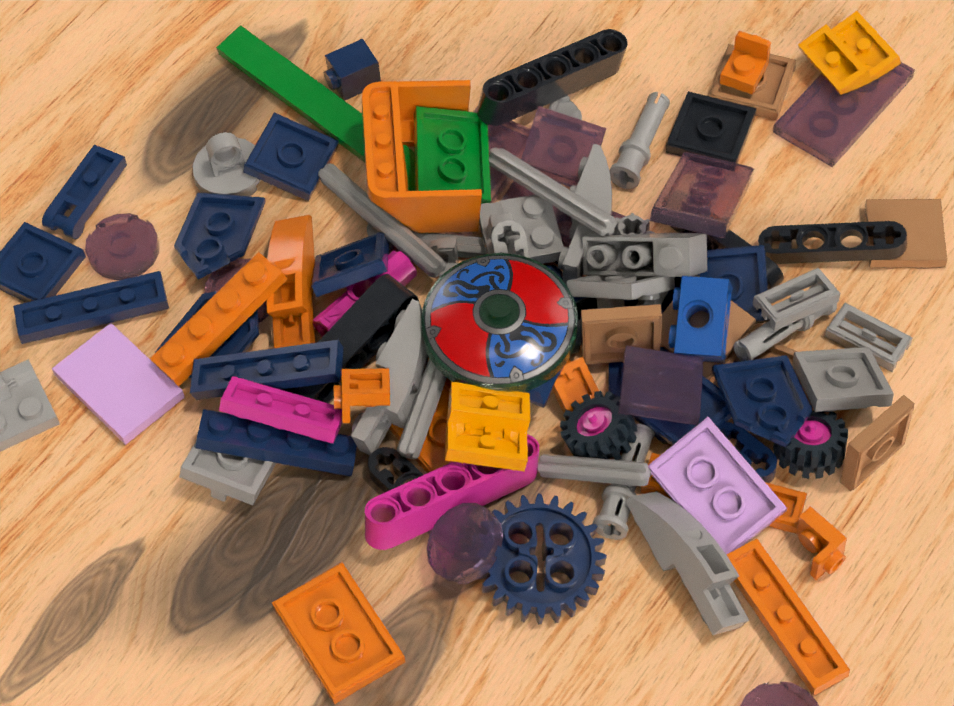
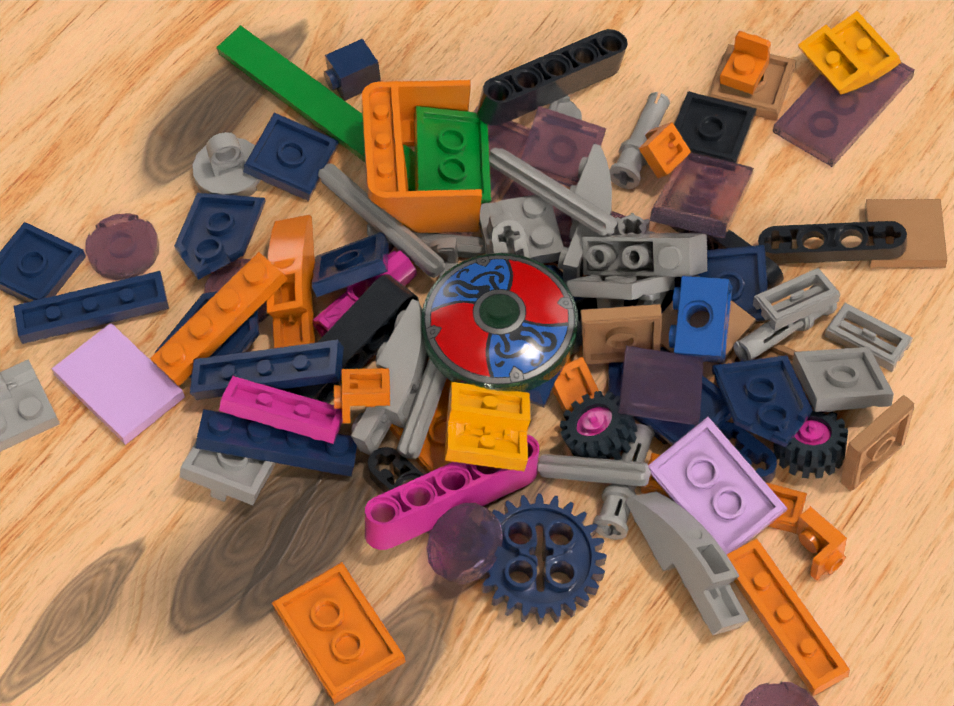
(84, 191): dark blue plate -> none
(664, 149): none -> orange bracket

